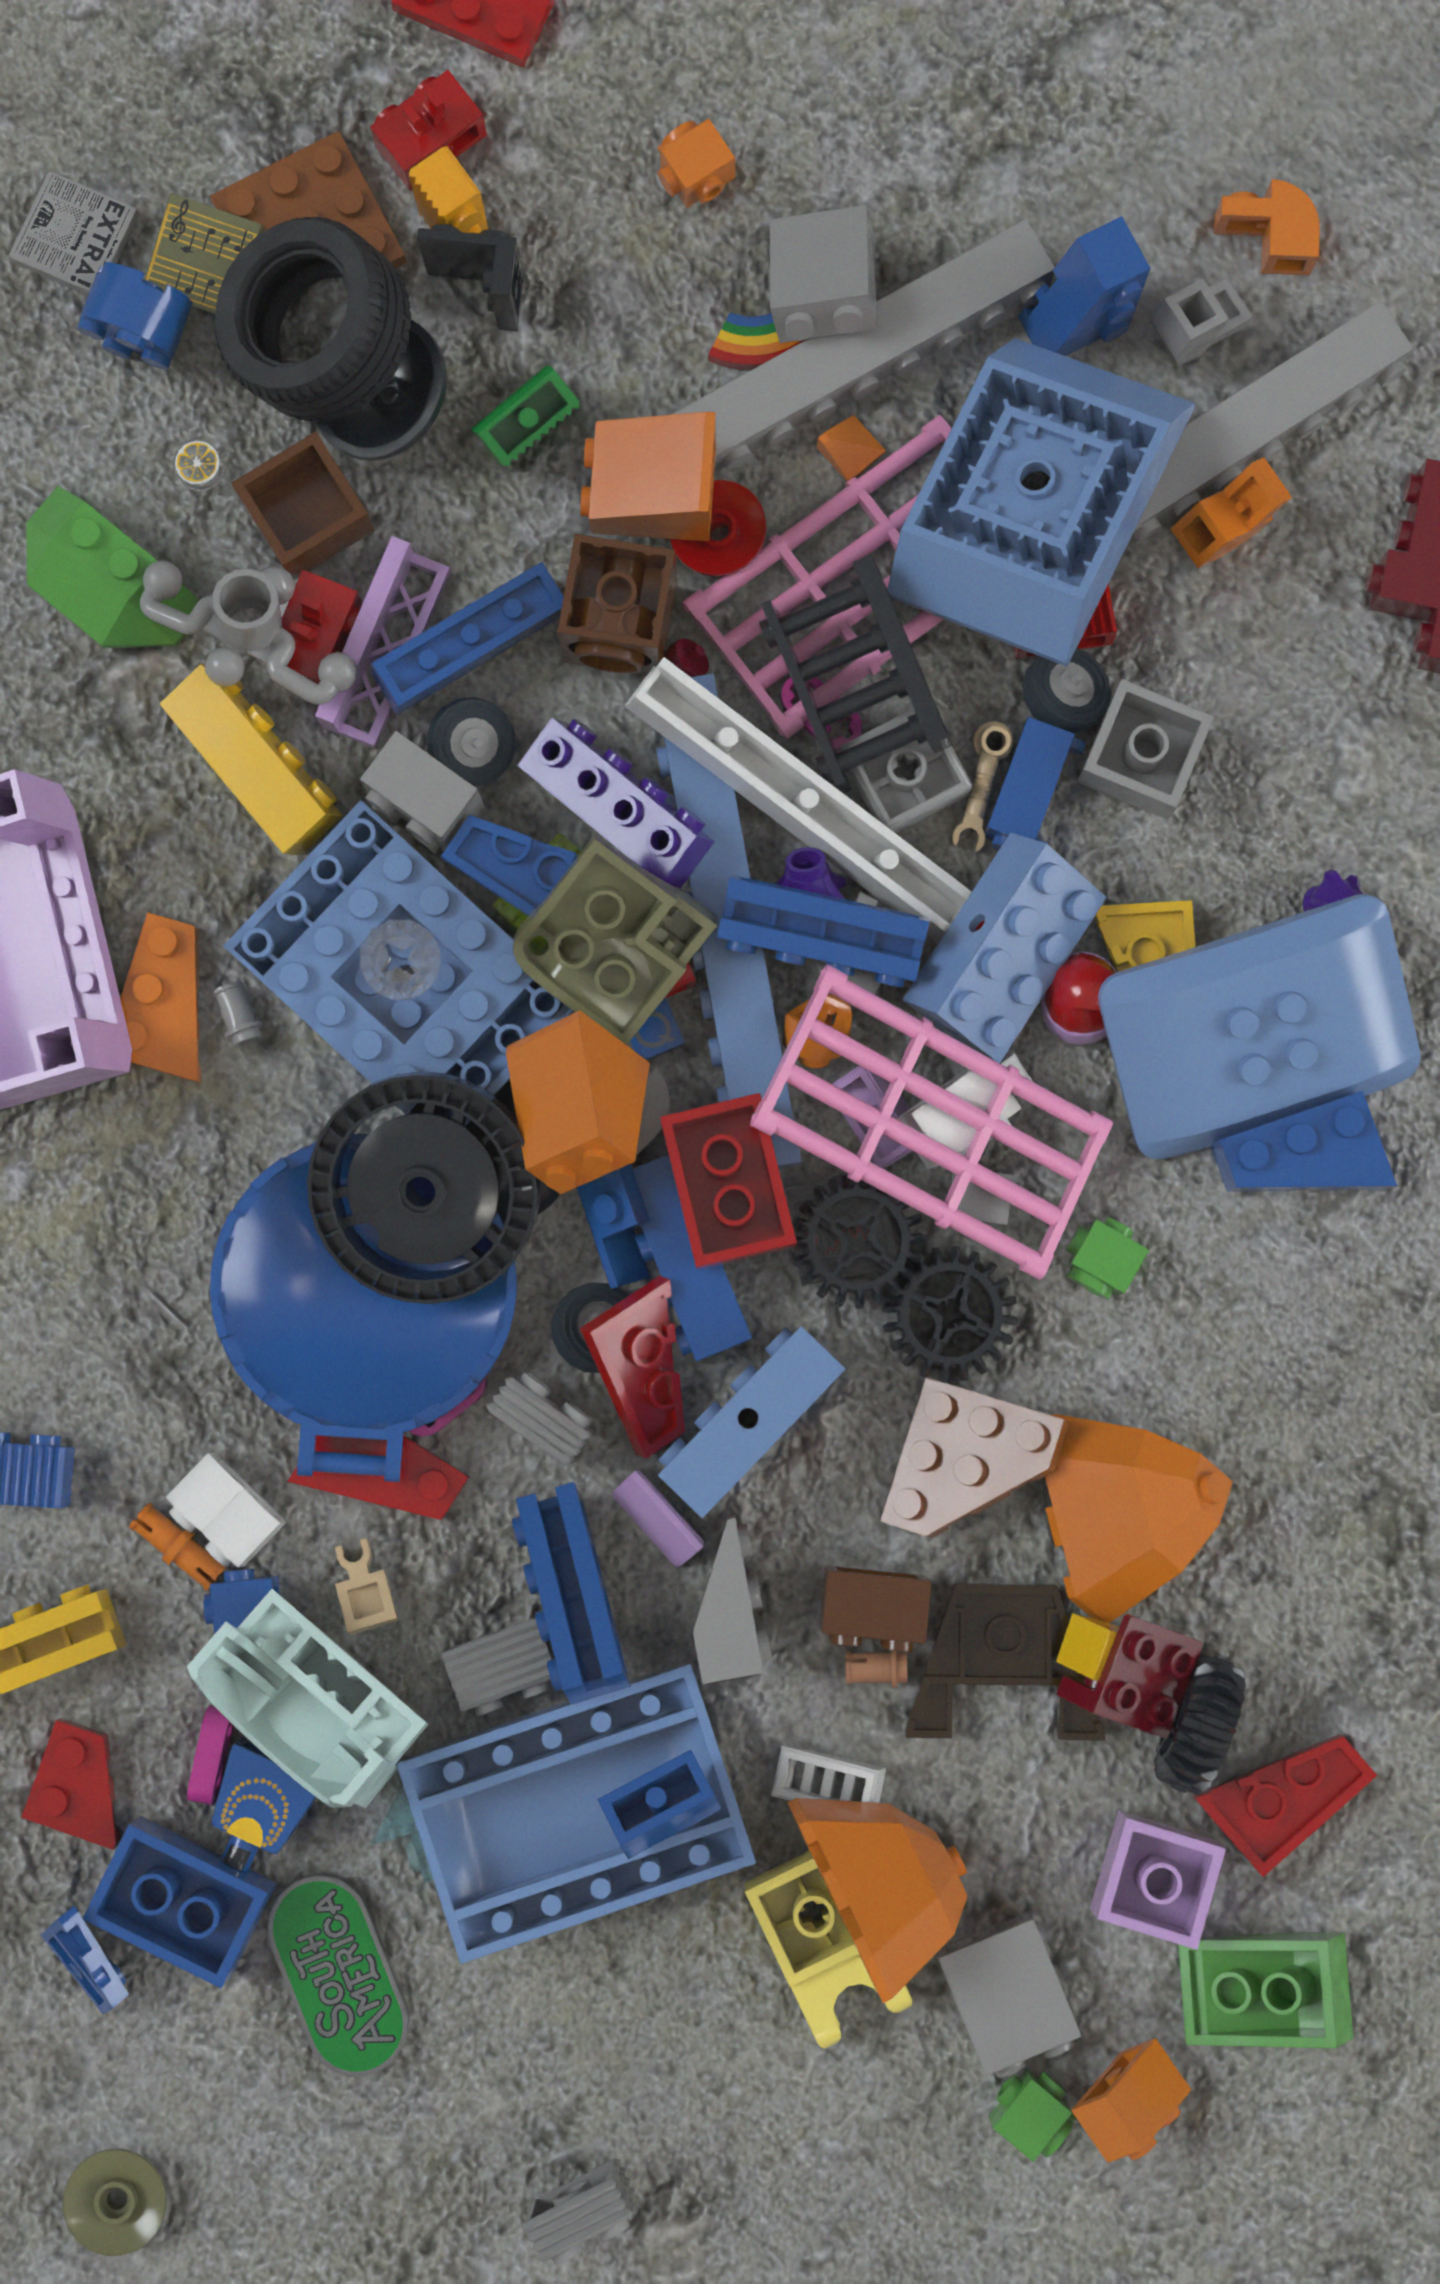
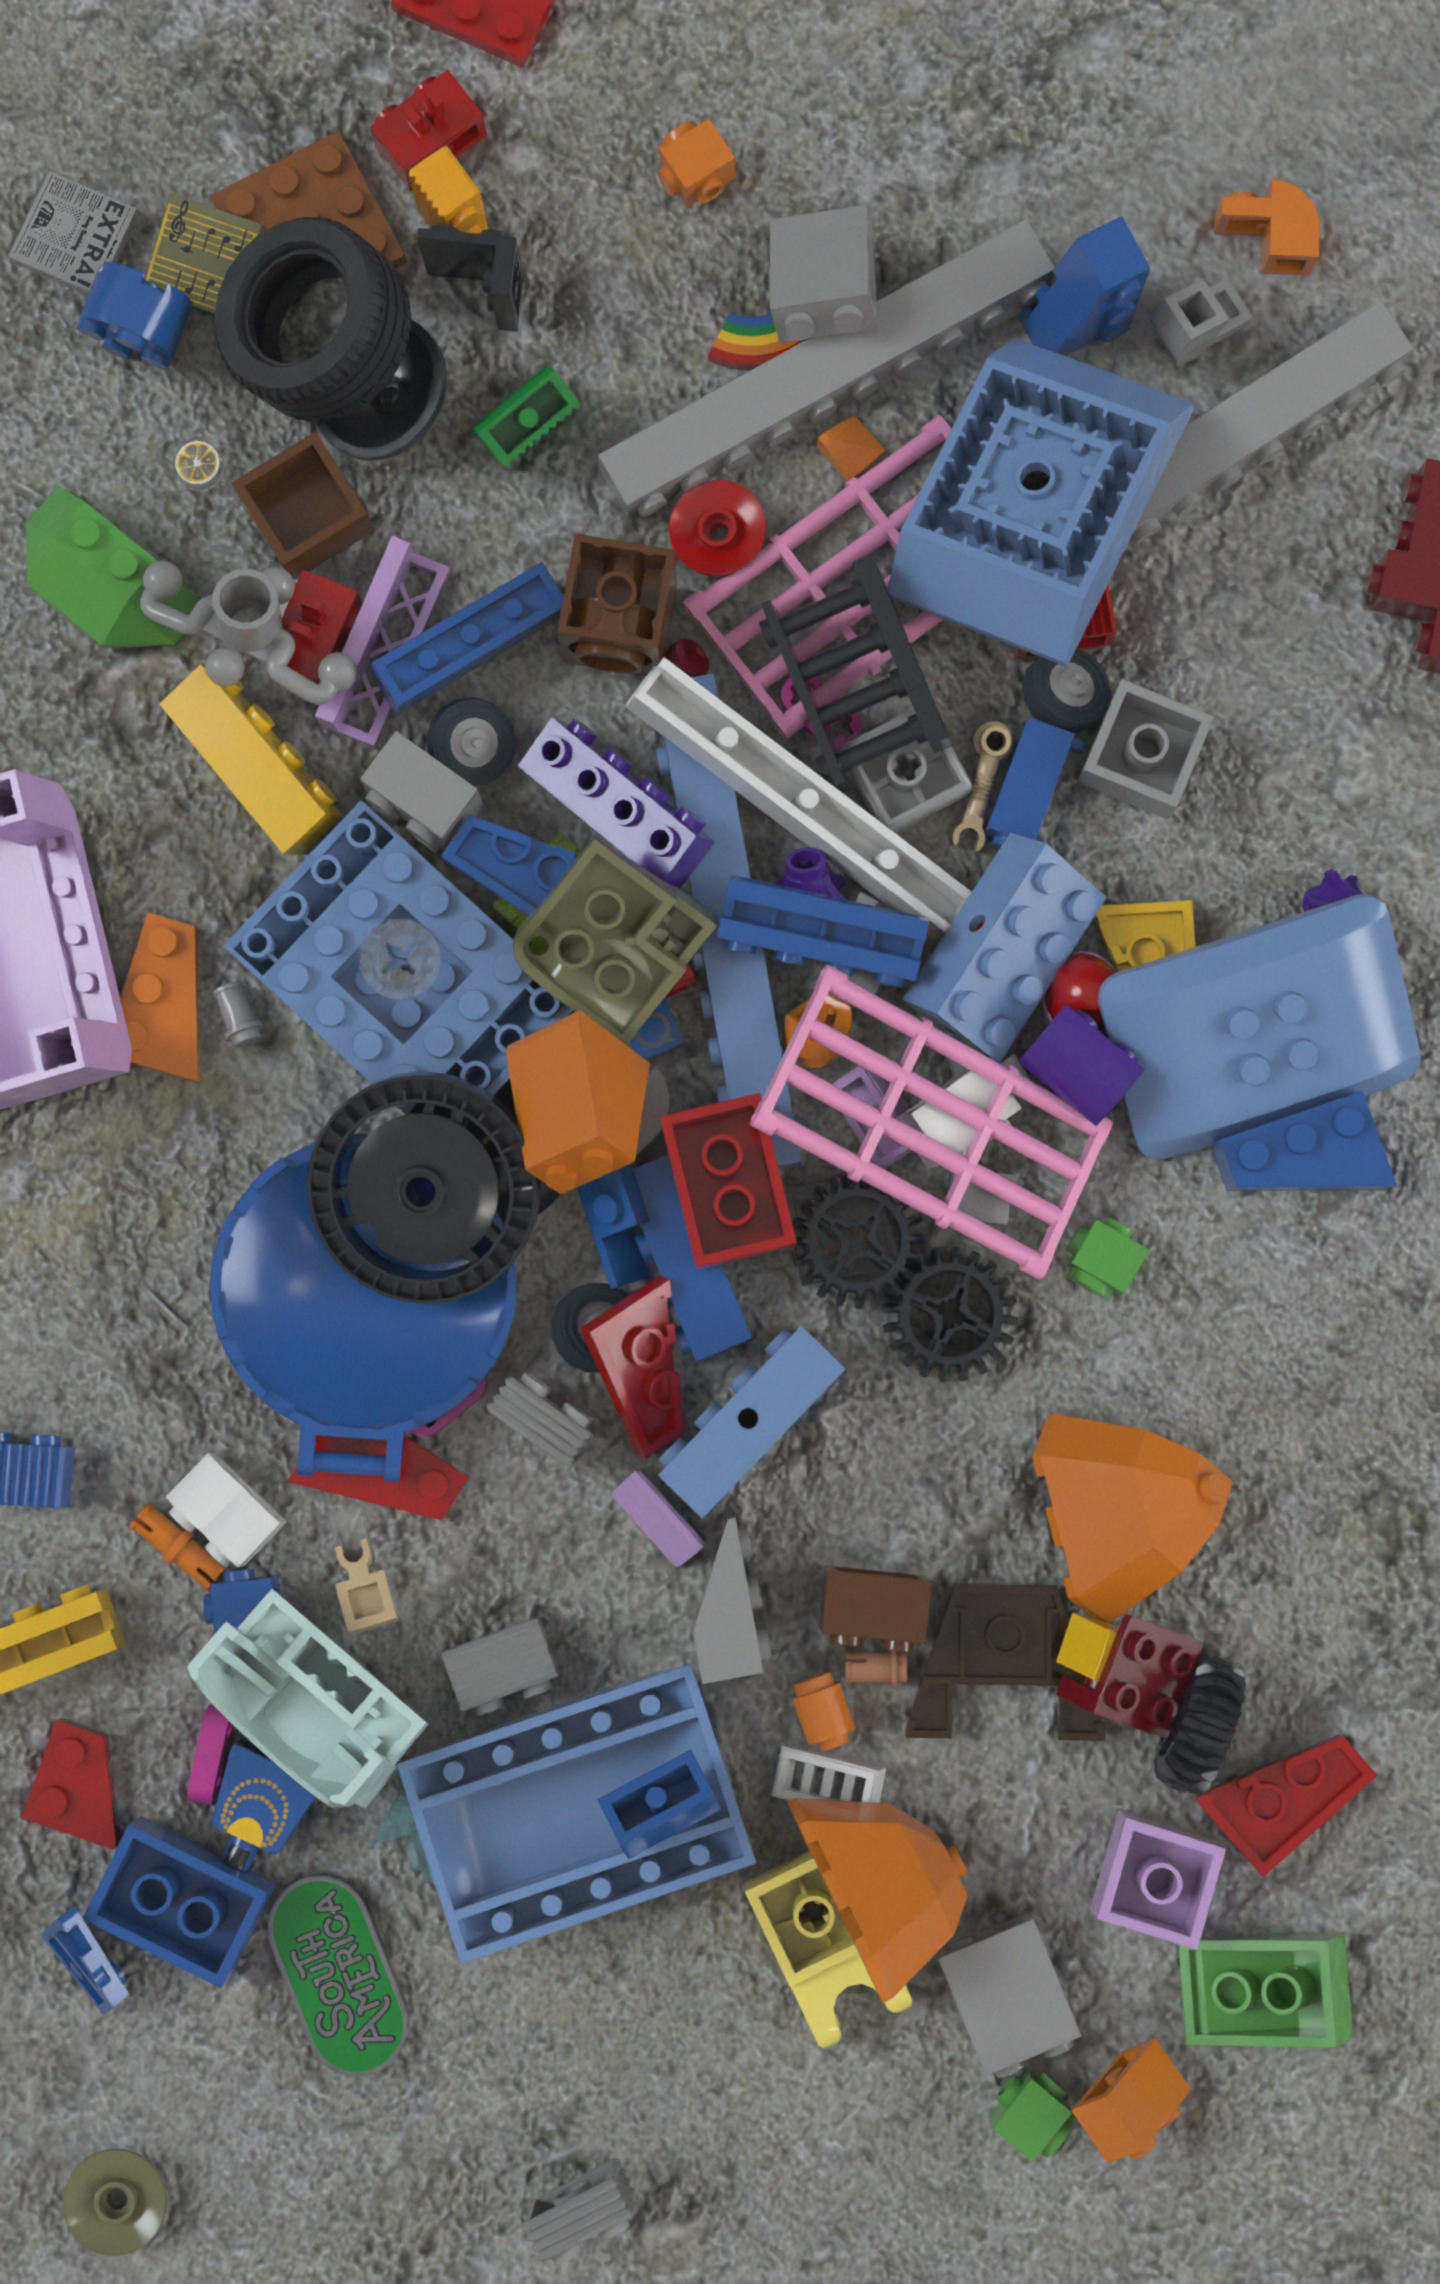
(572, 1595): blue brick -> none
(651, 476): orange slope -> none
(823, 1711): none -> orange brick
(967, 1456): plate -> none
(1082, 1064): none -> dark purple brick
(1232, 514): orange brick -> none

